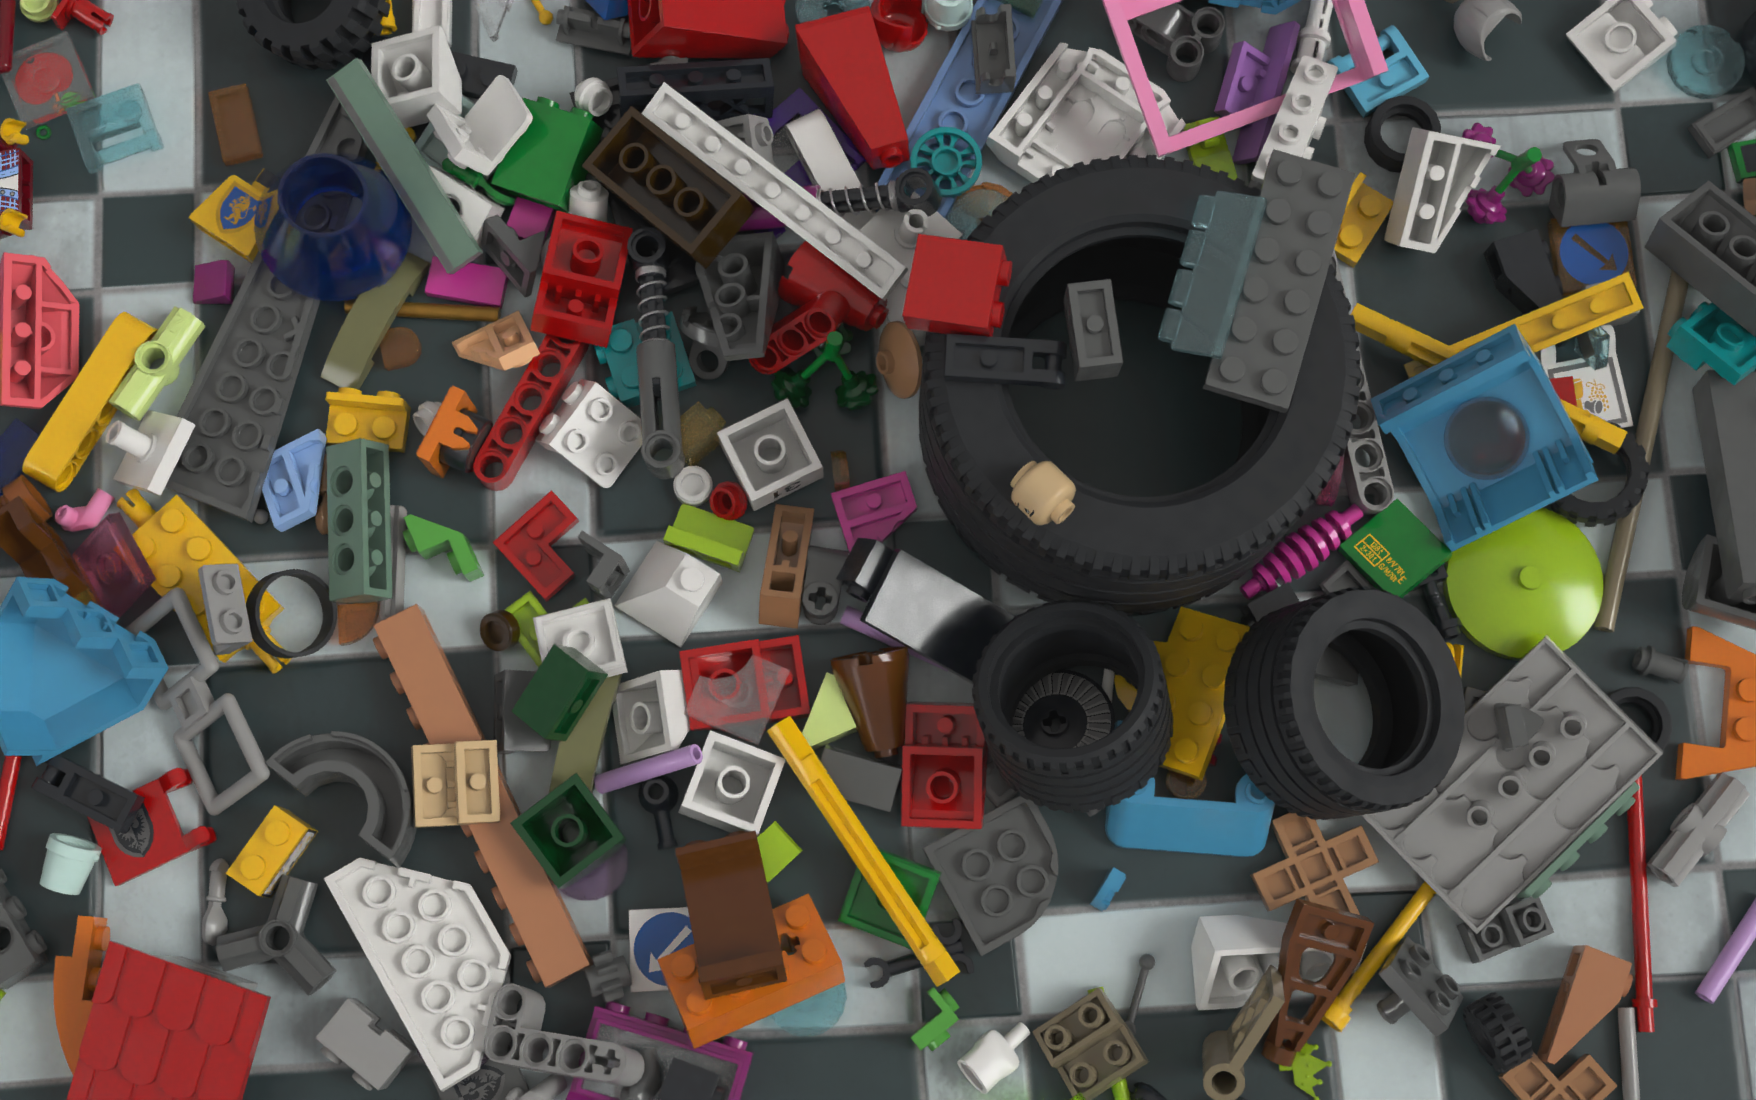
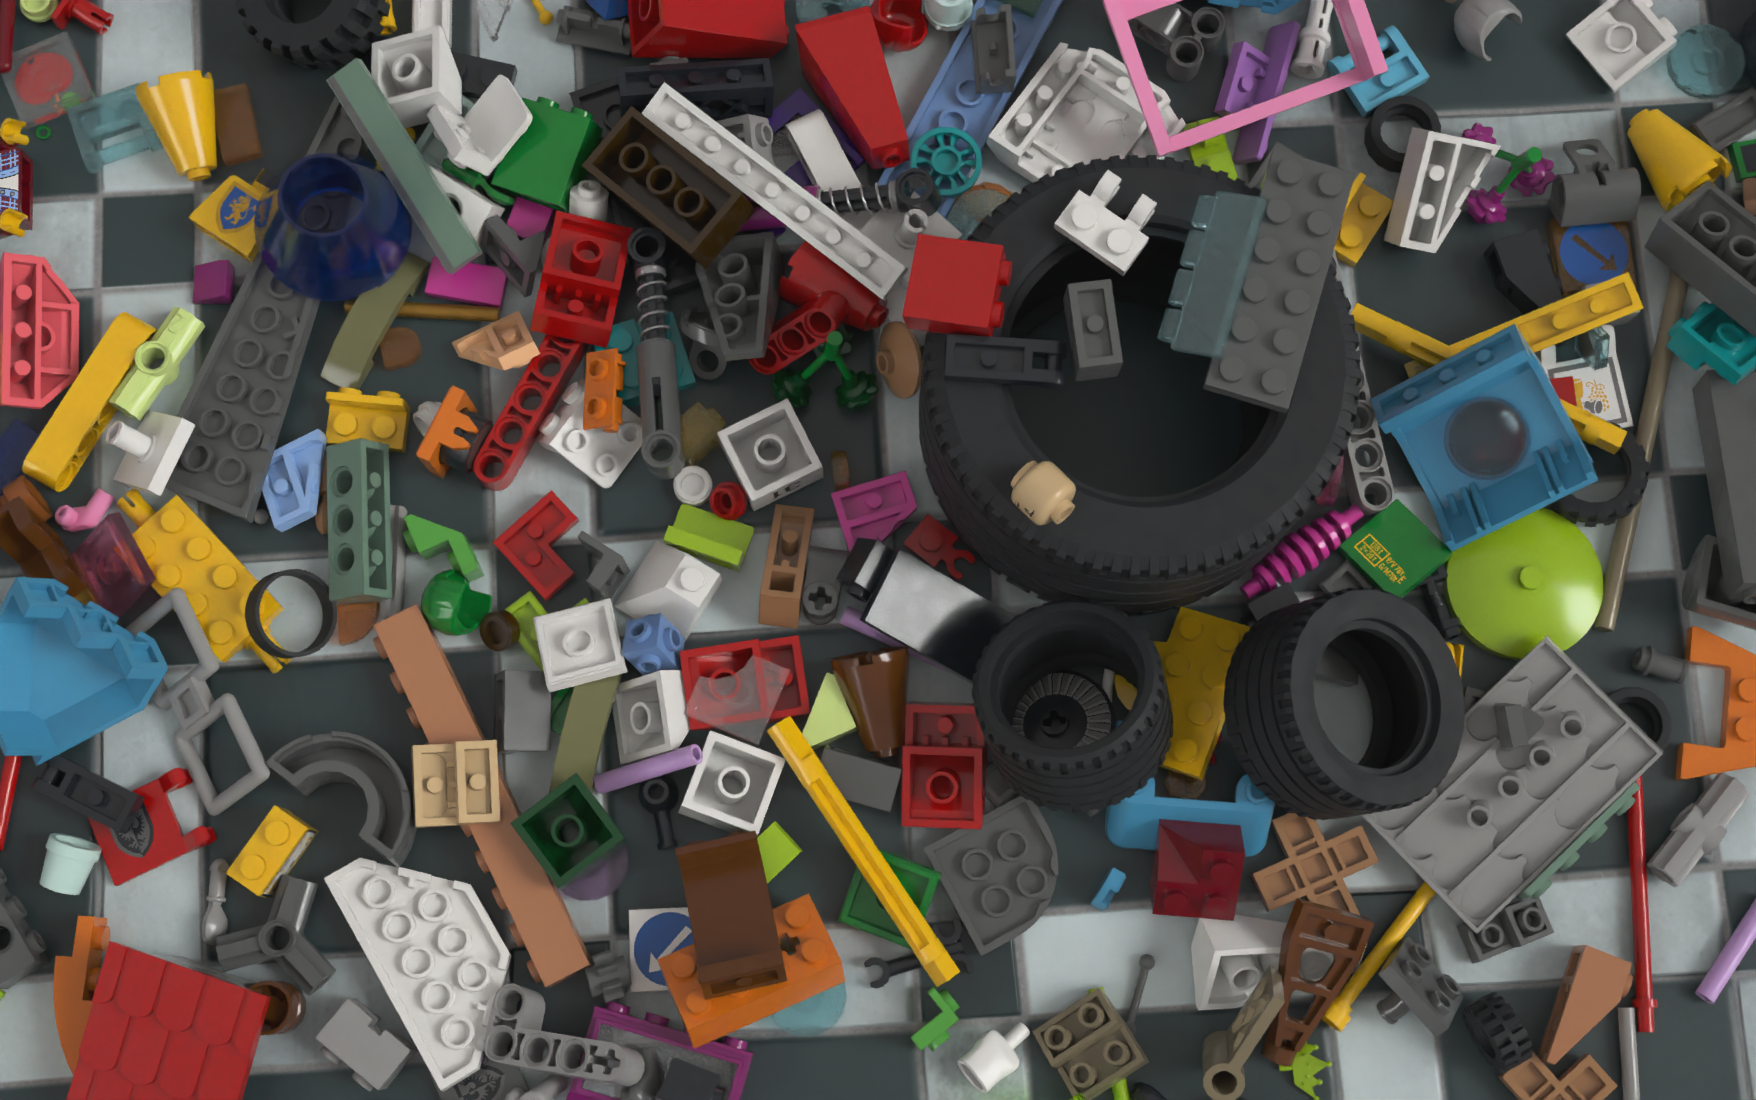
(184, 120): none -> yellow cone
(225, 607): light grey bracket -> none
(285, 1008): none -> reddish brown wheel
(452, 605): none -> green hair
(559, 692): dark green panel -> none
(593, 96): white plate -> none
(602, 381): none -> orange hinge
(652, 644): none -> medium blue brick
(934, 544): none -> red plate
(1103, 232): none -> white plate
(1196, 869): none -> dark red slope
(1299, 114): white bracket -> none
(1673, 157): none -> yellow cone

